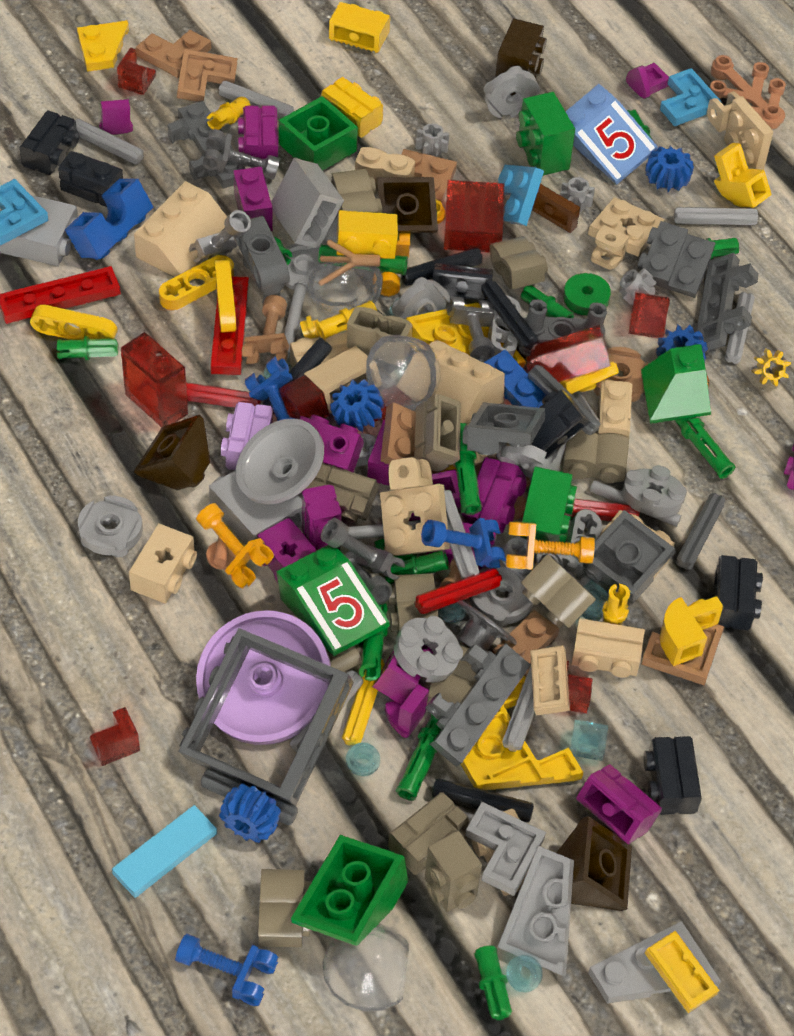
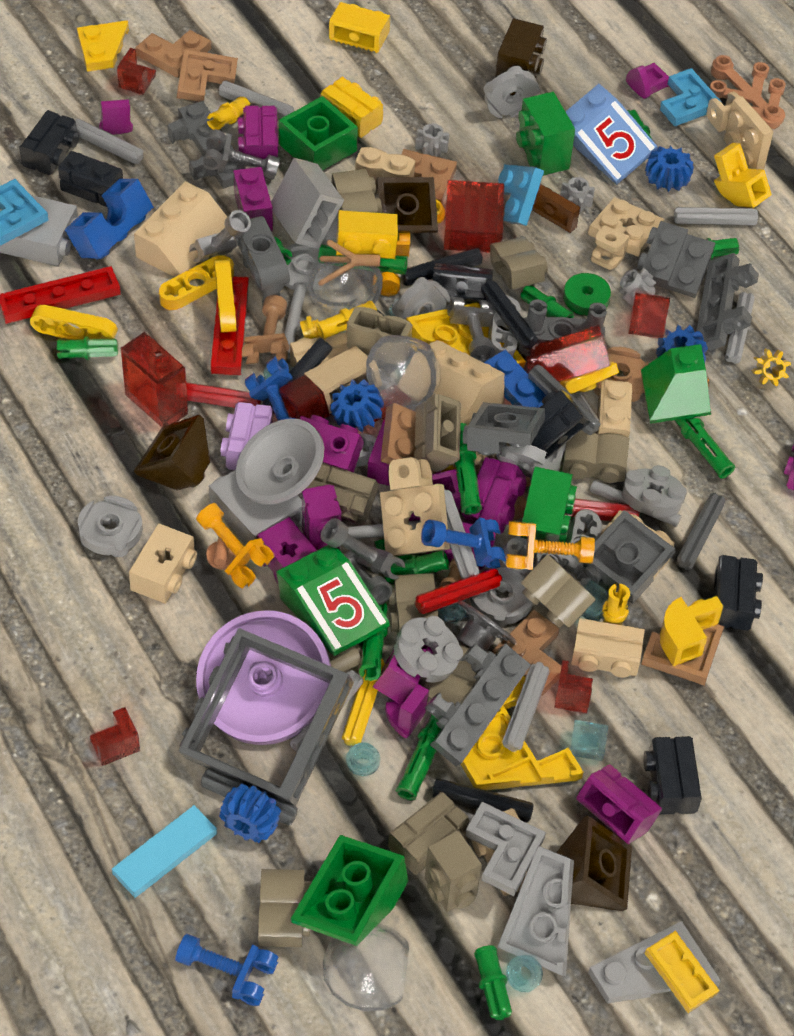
(549, 680): tan plate -> none

